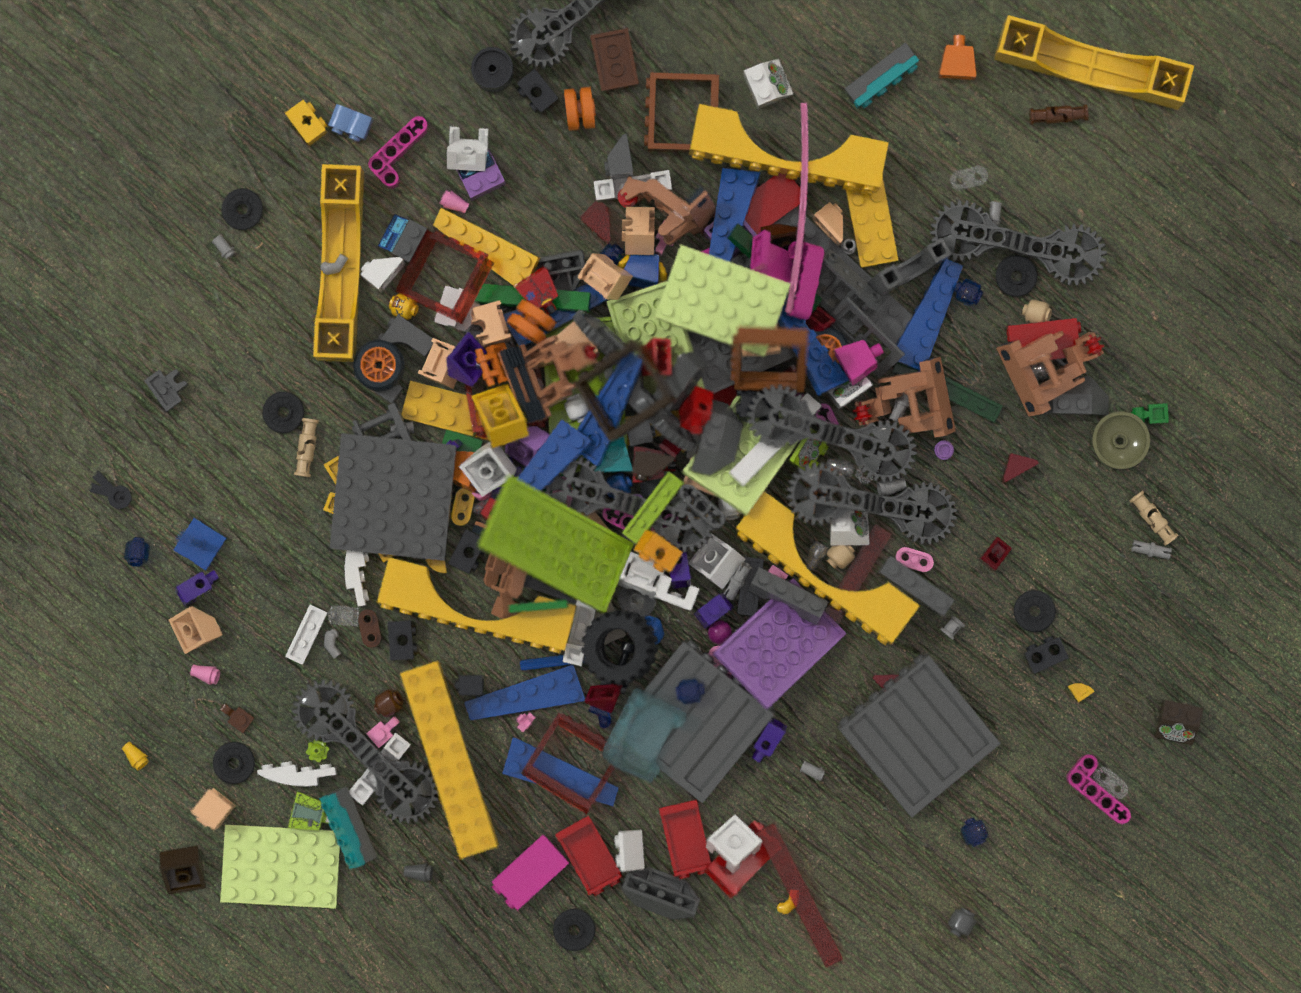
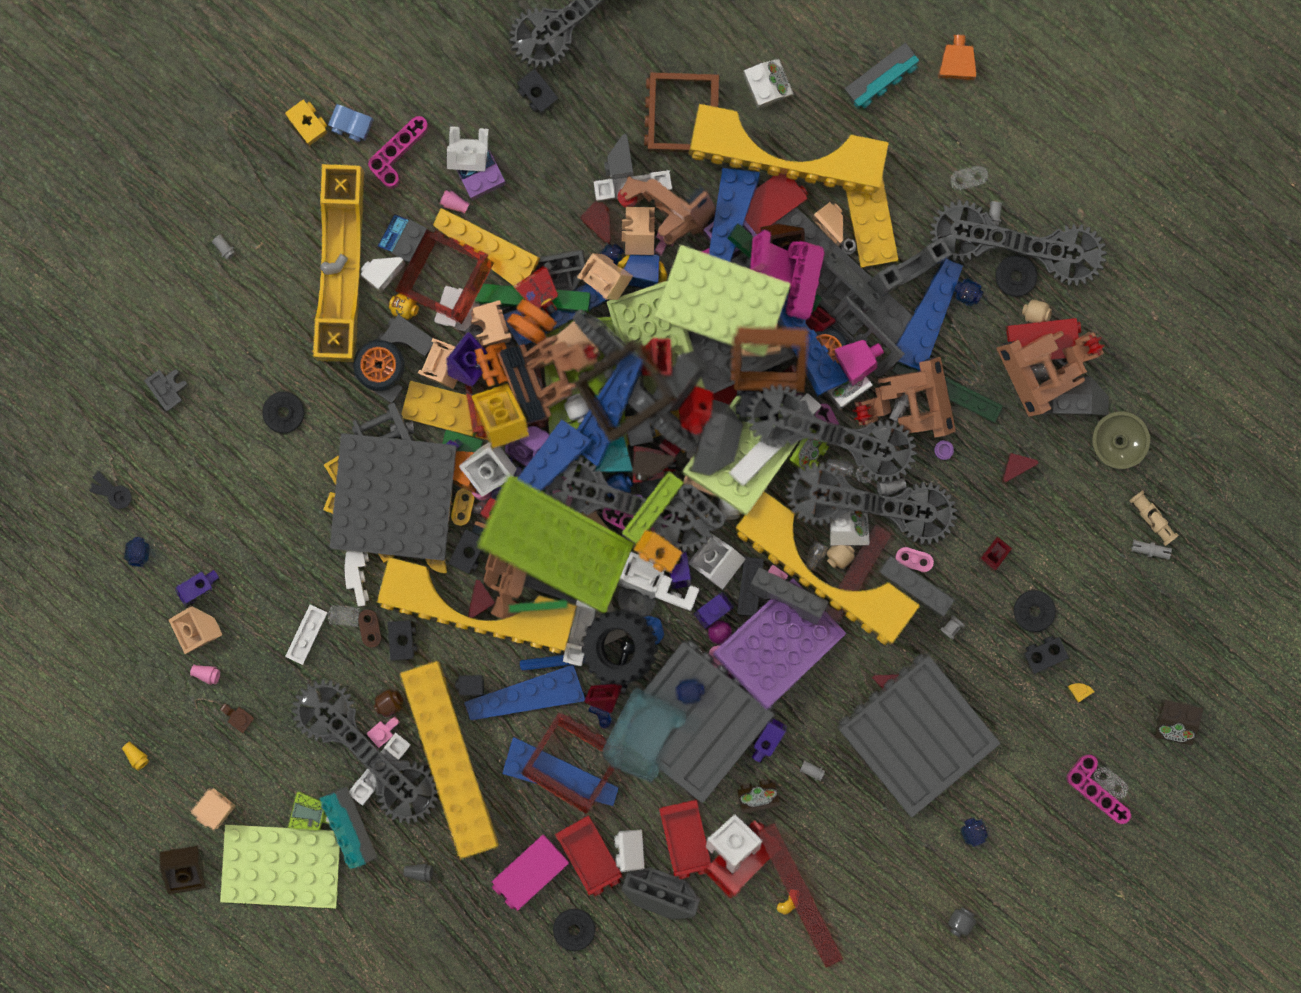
(199, 544): blue tile -> none
(224, 771): black wheel -> none
(246, 220): black wheel -> none
(289, 774): white slope -> none
(306, 451): tan piece -> none
(317, 750): lime plant -> none
(329, 643): light grey arm -> none
(480, 600): none -> dark red slope
(492, 81): black wheel -> none
(525, 721): bright pink plate -> none
(580, 108): orange wheel -> none
(614, 60): reddish brown plate -> none
(737, 581): light grey pin -> none
(758, 797): none -> slope
(802, 210): bright pink piece -> none
(1061, 114): reddish brown piece -> none
(1135, 76): yellow arch -> none
(1156, 413): green plate -> none

